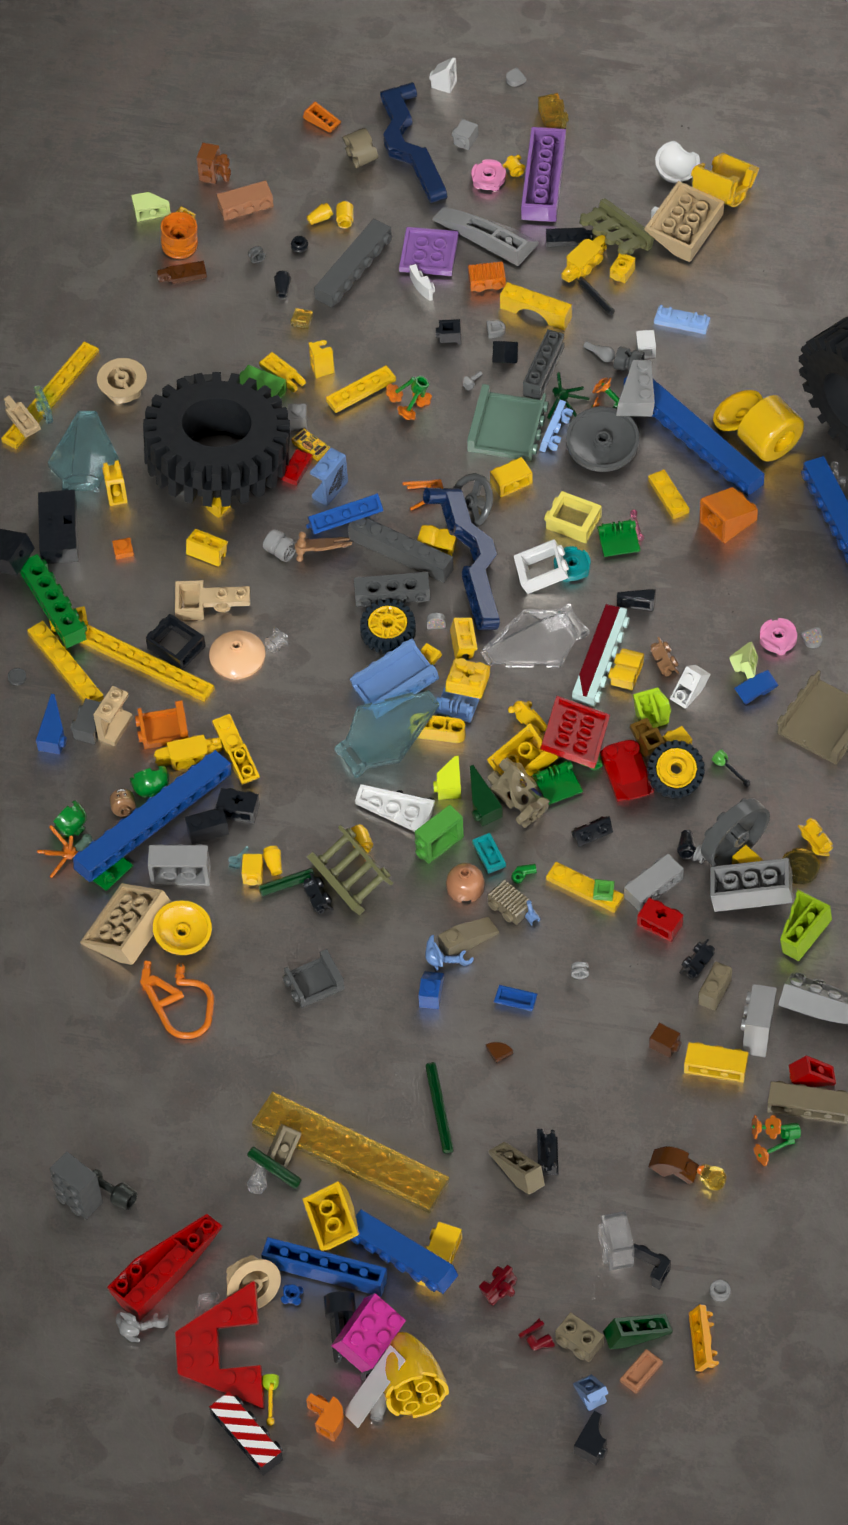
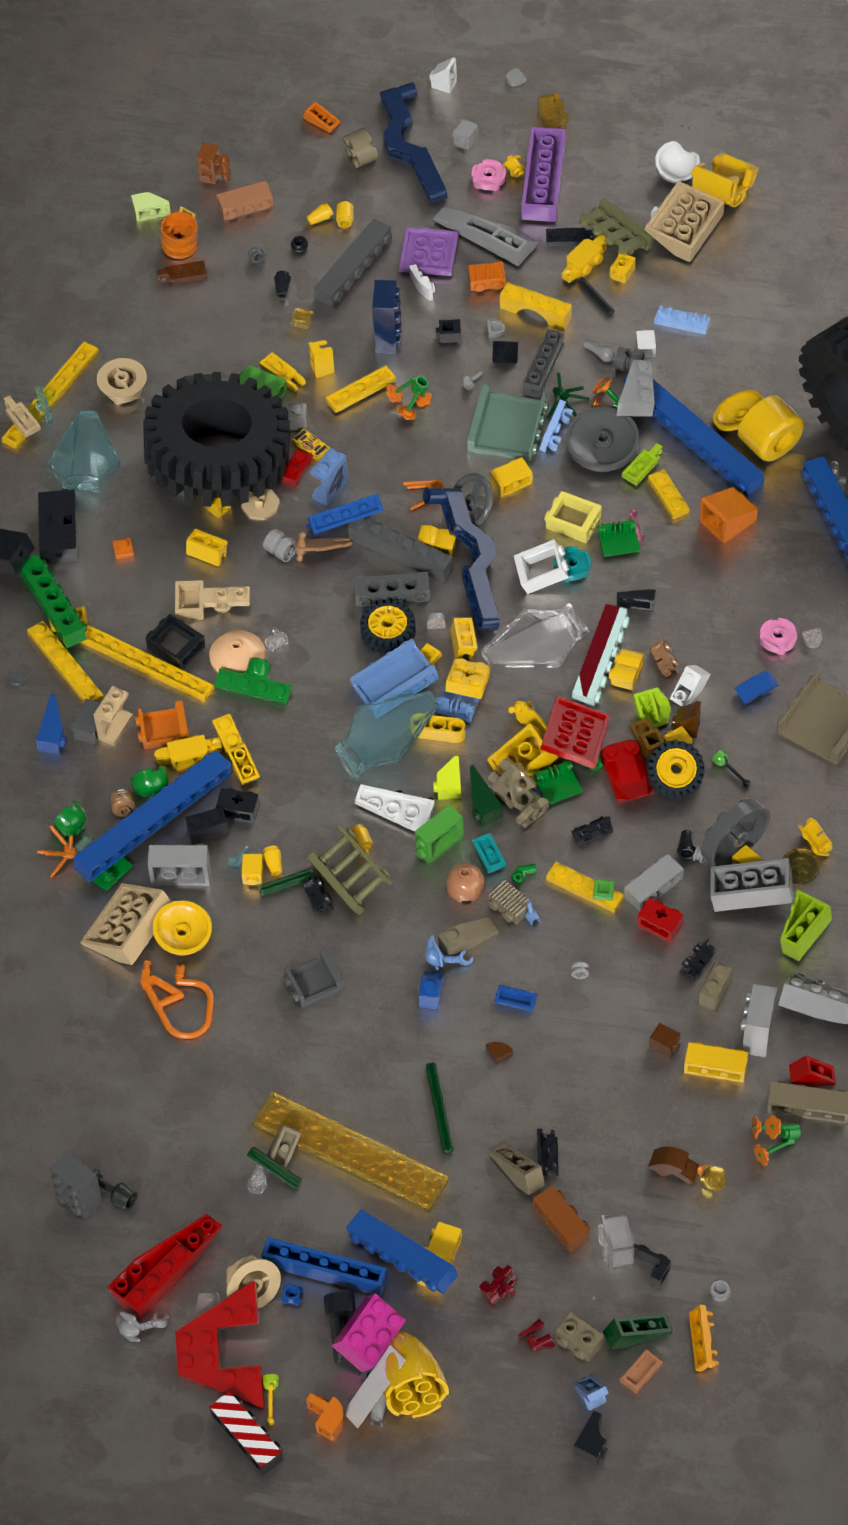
(114, 483): yellow hinge -> none
(254, 682): none -> green plate
(261, 507): none -> tan piece
(331, 1216): yellow slope -> none
(386, 316): none -> dark blue brick
(561, 1218): none -> dark orange brick
(642, 464): none -> lime hinge
(689, 718): none -> reddish brown slope
(745, 660): yellowish green slope -> none

